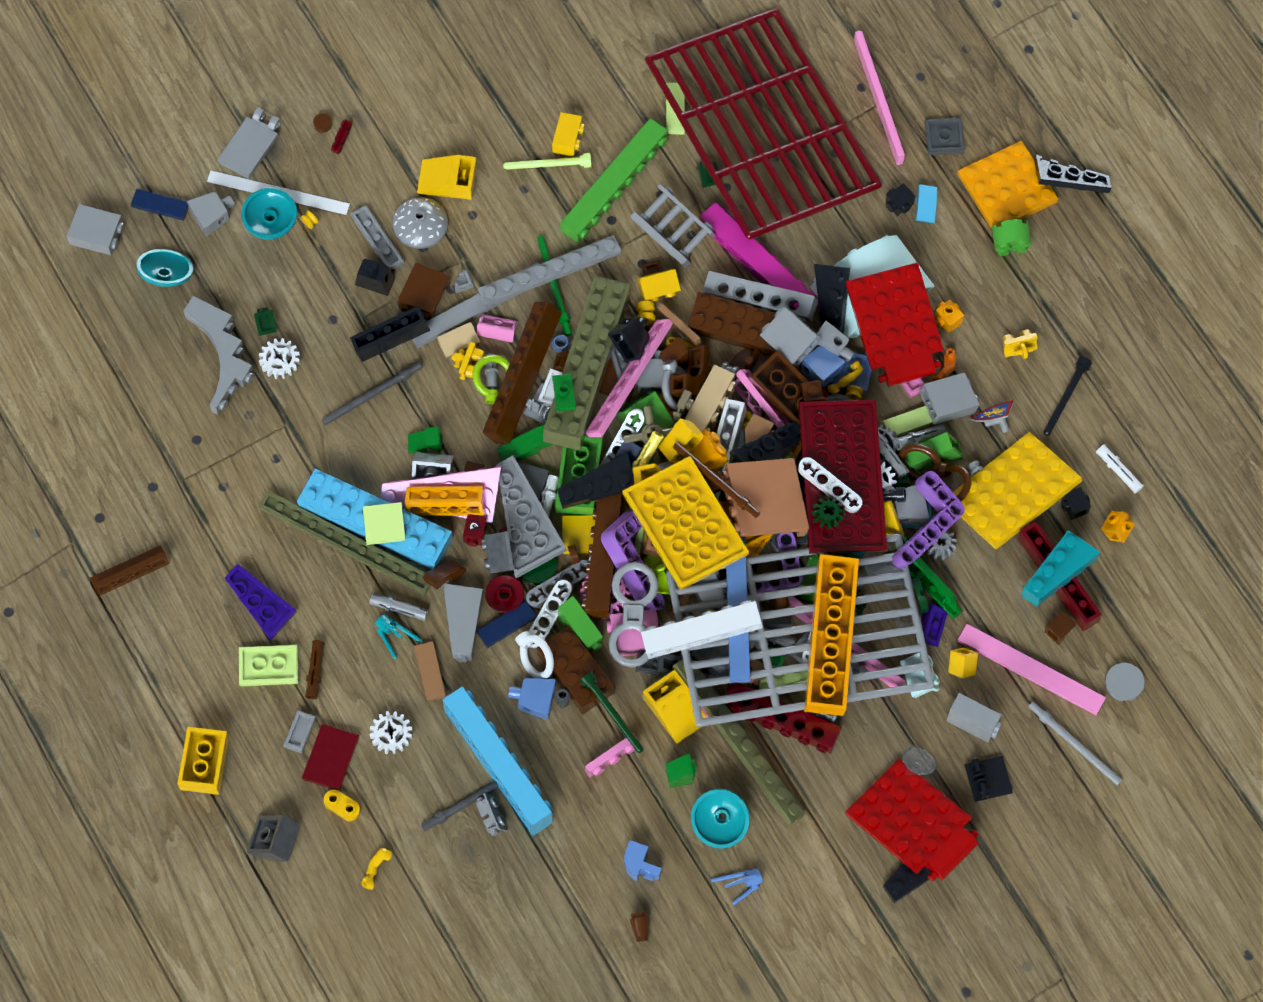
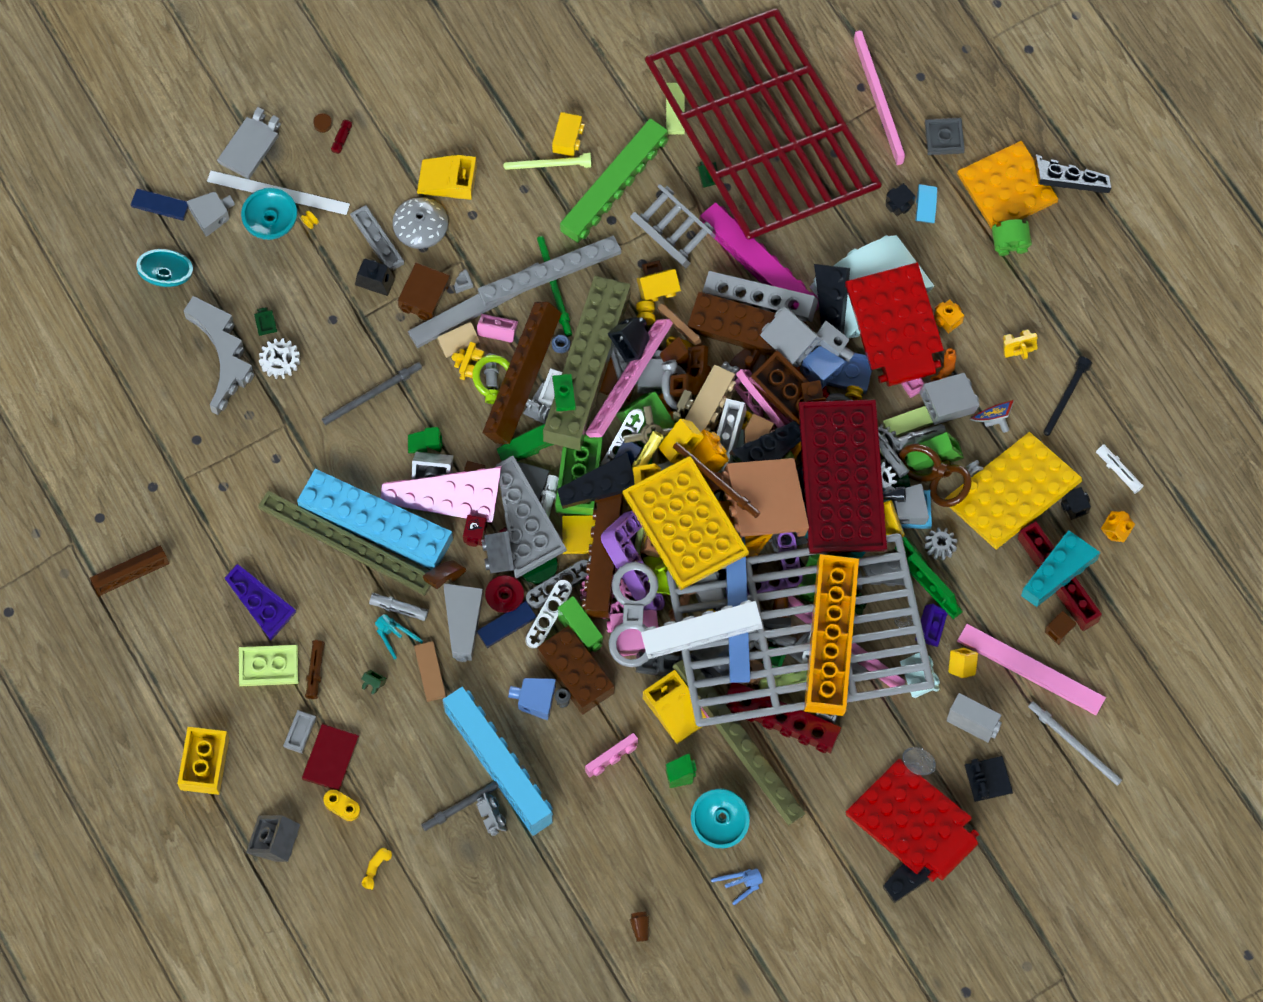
(95, 229): light grey brick -> none
(374, 679): none -> dark green tile
(383, 733): white gear -> none
(384, 523): yellowish green tile -> none
(390, 334): black brick -> none
(445, 498): light orange fence -> none
(525, 640): white piece -> none
(560, 361): reddish brown tile -> none
(574, 554): reddish brown tile -> none
(589, 681): dark green piece -> none
(635, 862): medium blue brick -> none
(828, 519): dark green gear -> none
(832, 482): white beam -> none
(844, 381): yellow arm -> none
(919, 594): dark green tile -> none
(933, 527): medium lavender beam -> none
(1124, 682): light grey tile -> none

